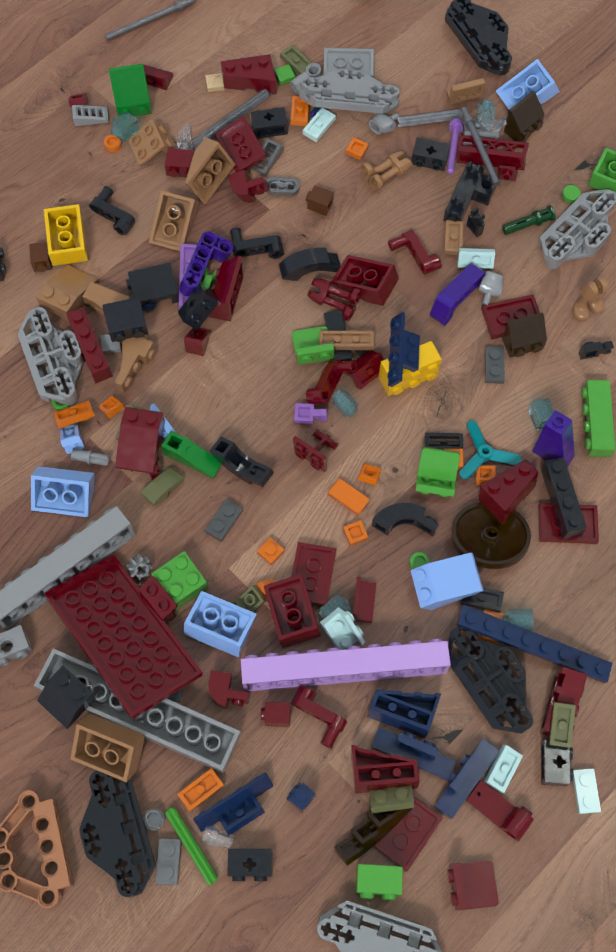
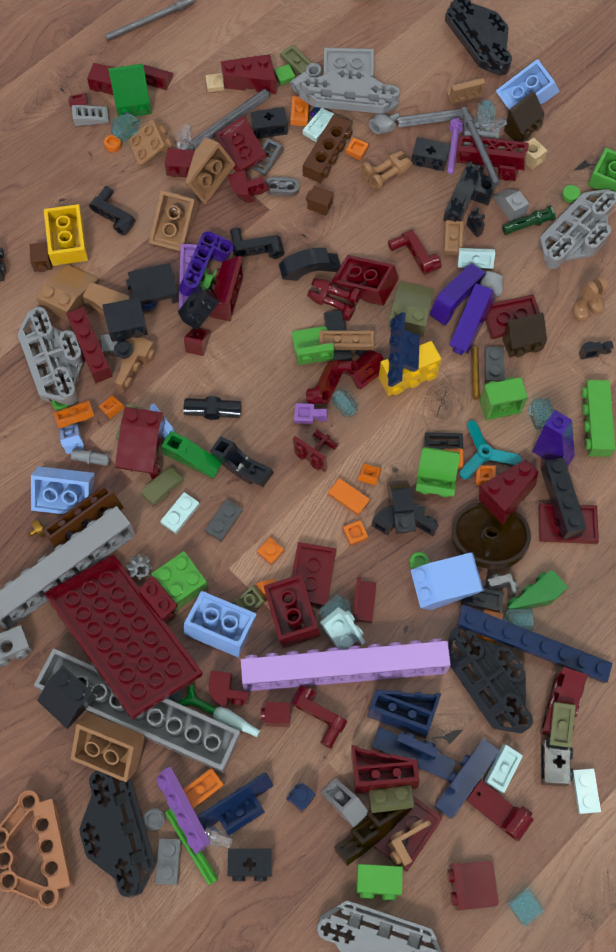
(38, 527): none -> pearl gold tile
(81, 515): none -> reddish brown brick
(99, 79): none -> dark red brick
(123, 349): none -> black plate
(180, 513): none -> light aqua plate
(182, 810): none -> medium lavender plate
(212, 408): none -> black piece
(220, 713): none -> light aqua piece
(320, 158): none -> reddish brown brick
(344, 802): none -> light grey slope
(398, 852): none -> medium nougat bracket
(402, 505): none -> black arch
(415, 303): none -> olive slope
(472, 319): none -> dark purple slope
(475, 373): none -> pearl gold bar
(503, 398): none -> bright green brick
(506, 581): none -> flat silver bracket
(512, 203): none -> light grey slope
(526, 907): none -> clear light blue piece
(536, 153): none -> tan brick
(541, 593): none -> green slope

